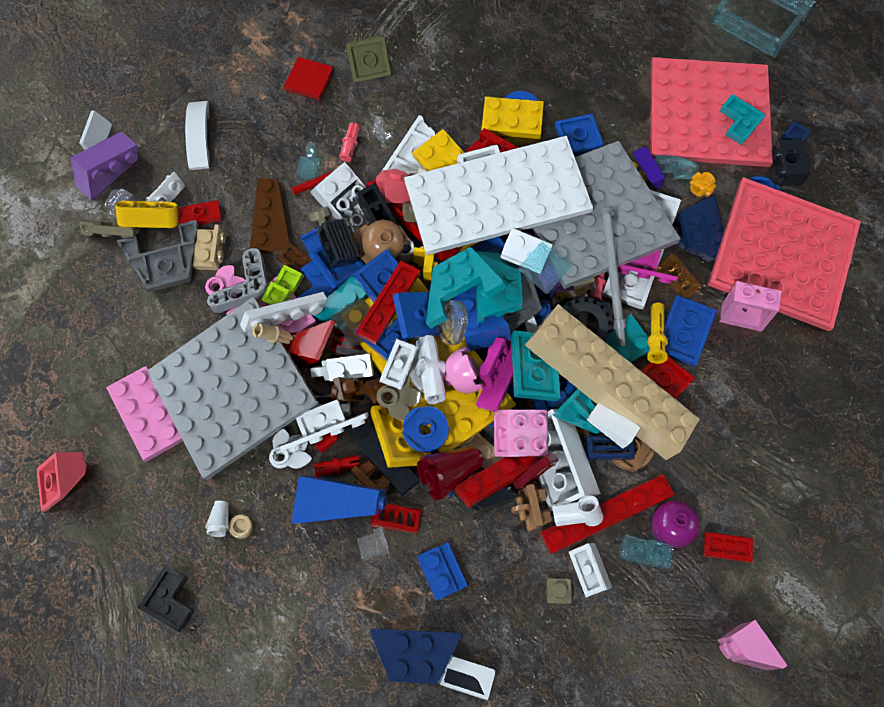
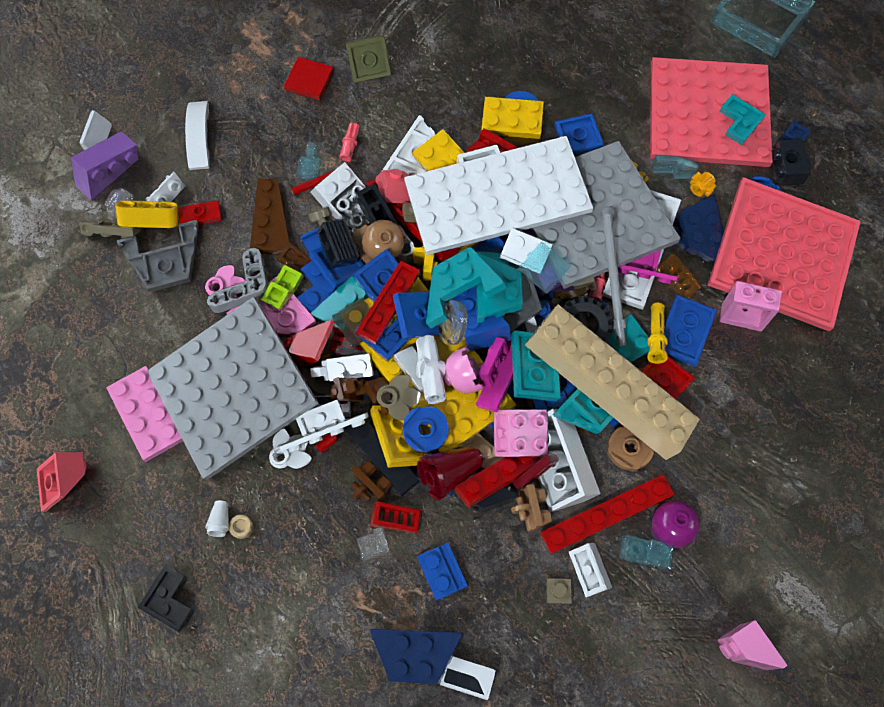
(208, 249): tan bracket -> none
(271, 333): tan axle -> none
(284, 311): white plate -> none
(332, 499): blue slope -> none
(336, 465): red pin -> none
(377, 130): clear arm -> none
(398, 364): white slope -> none
(579, 512): white piece -> none
(608, 456): dark blue tile -> none
(613, 425): white slope -> none
(650, 167): dark purple slope -> none
(728, 547): red plate -> none

